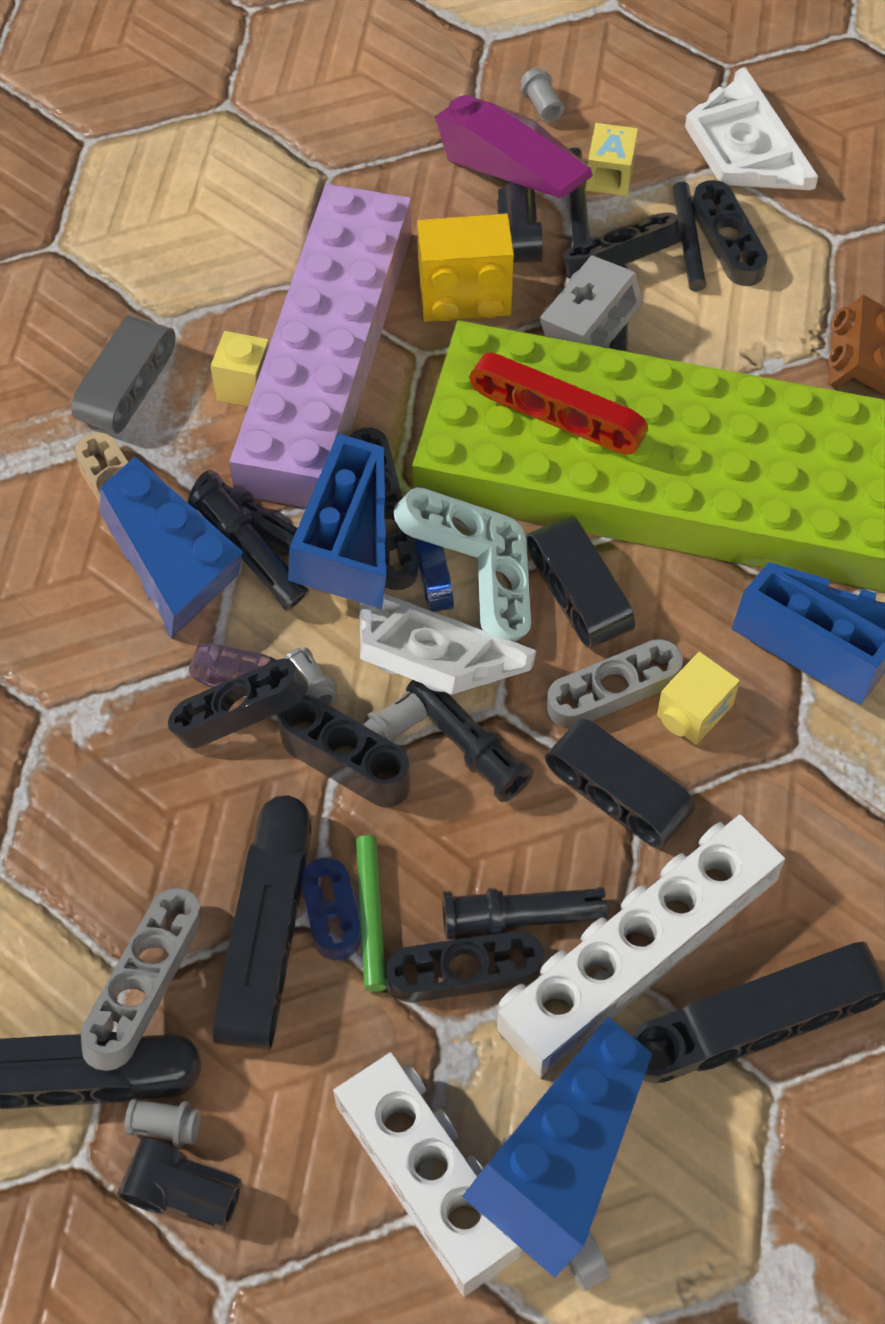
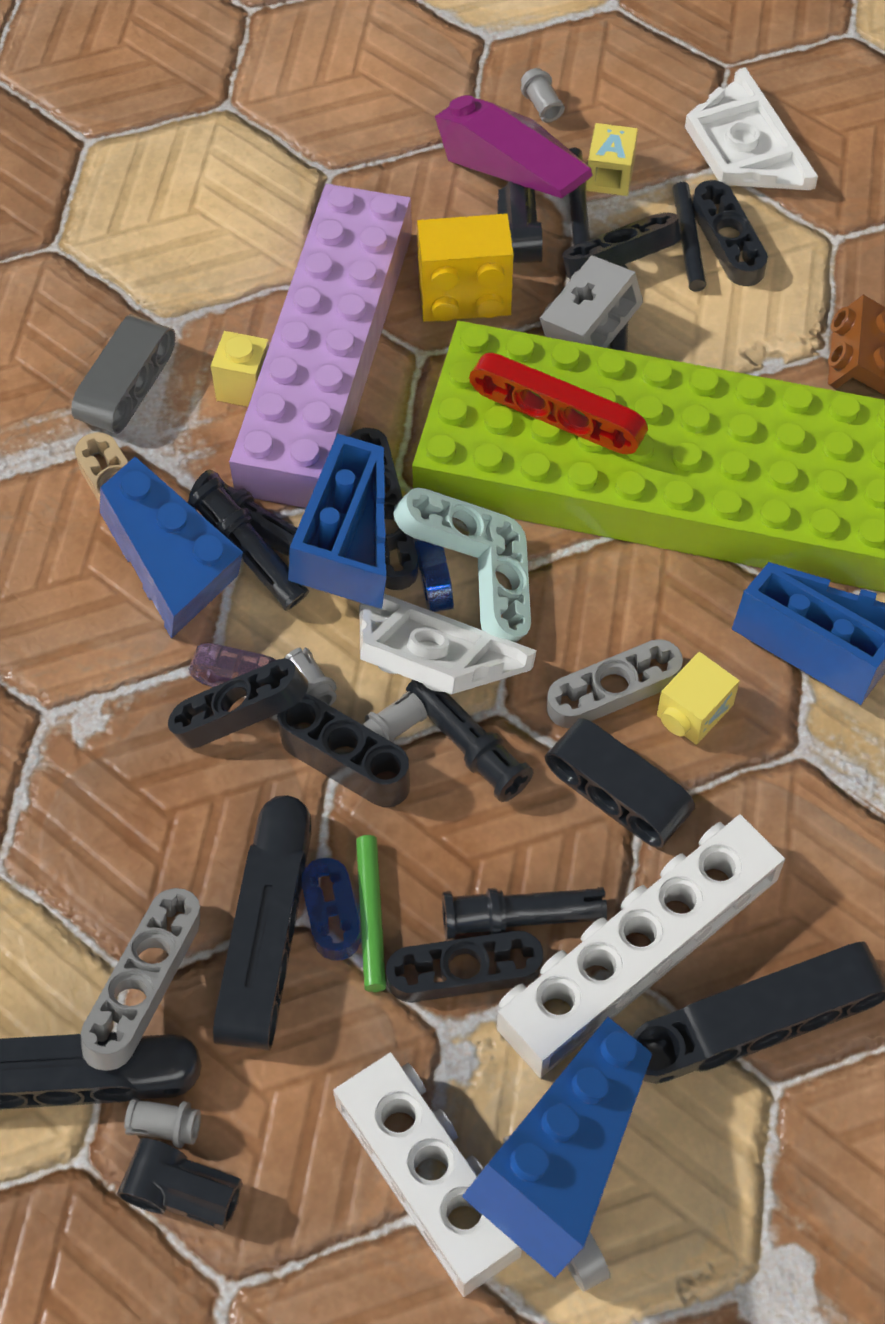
(580, 582): black beam -> none

